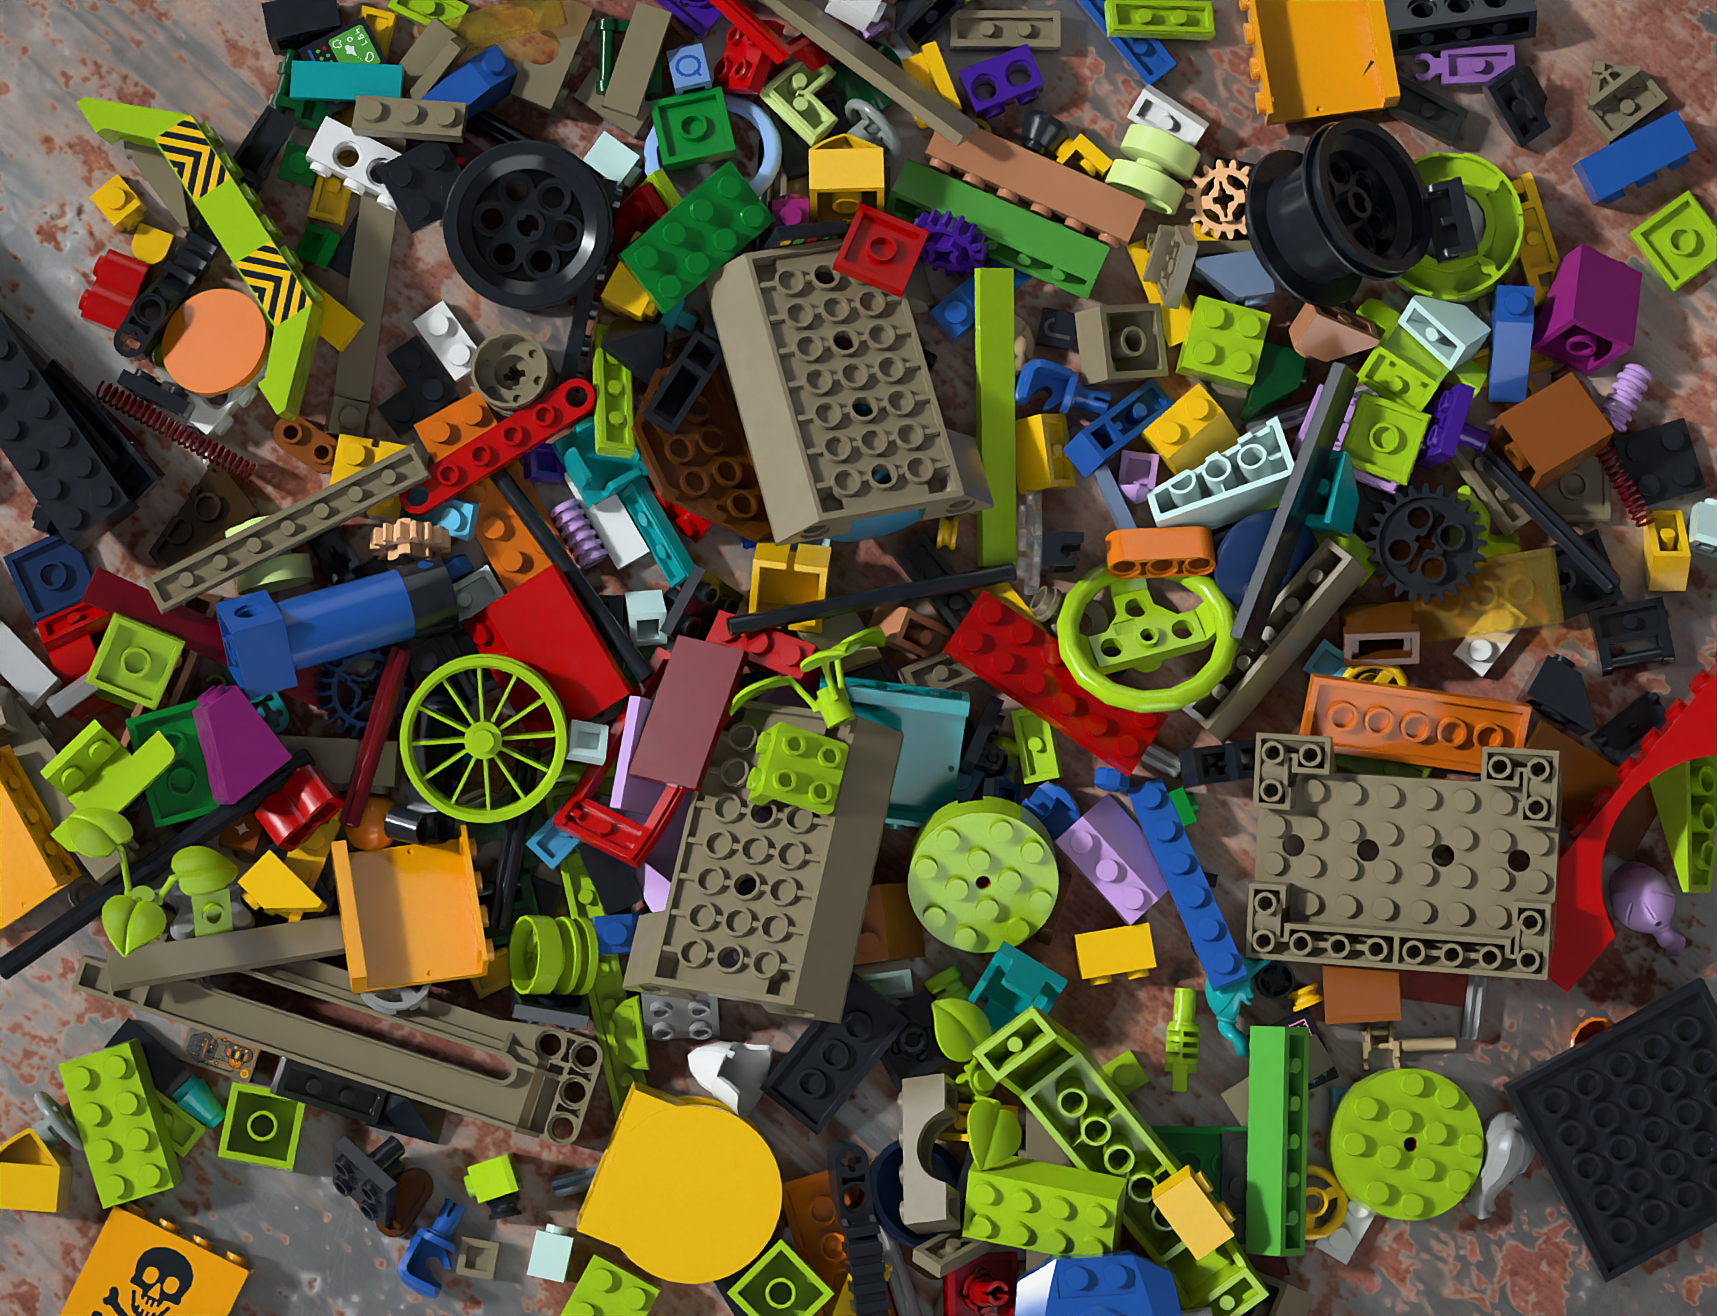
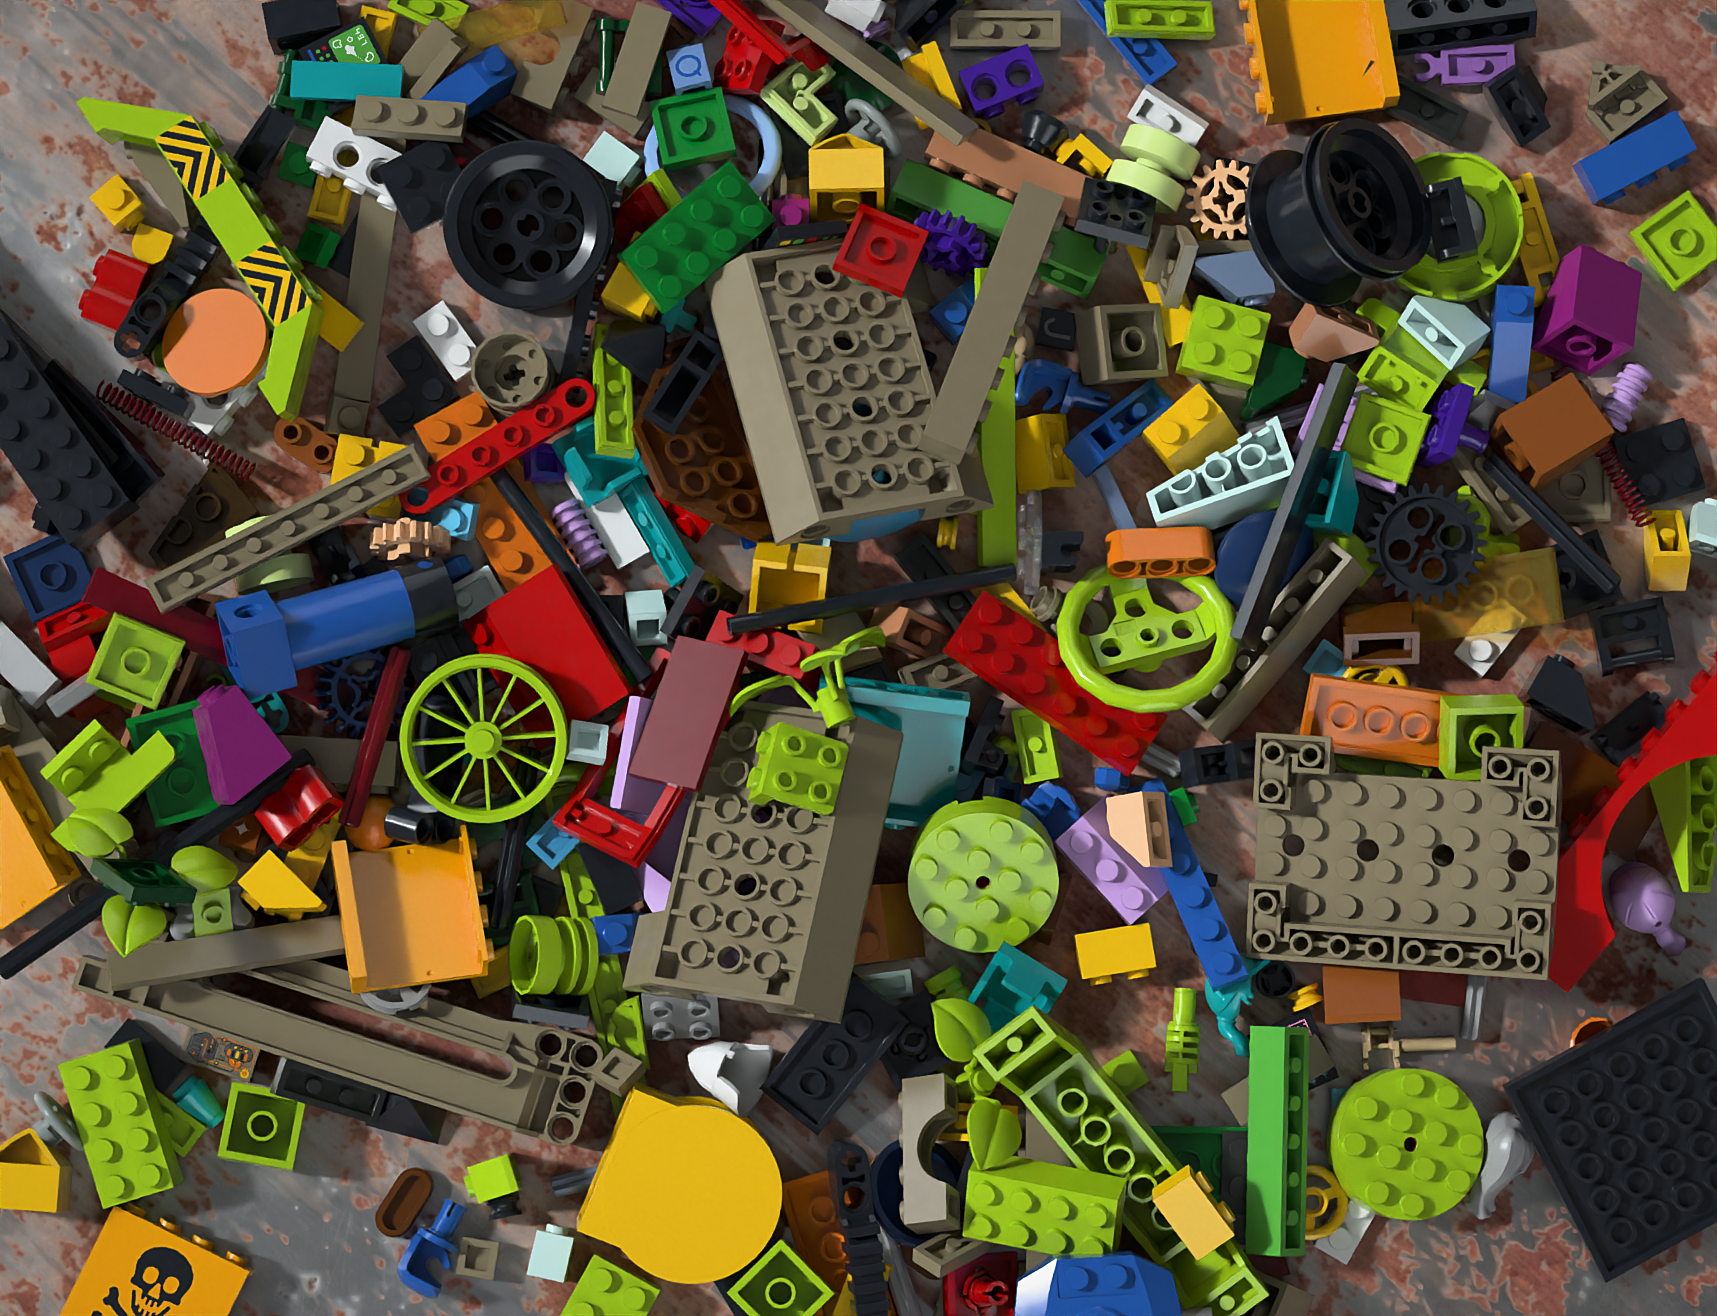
(143, 881): none -> dark green plate
(369, 1177): black plate -> none
(618, 1072): none -> dark tan plate
(991, 322): none -> dark tan brick
(1115, 215): none -> black plate
(1137, 475): lavender plate -> none
(1141, 827): none -> light nougat slope
(1476, 722): none -> lime brick
(1486, 408): none -> light grey tile

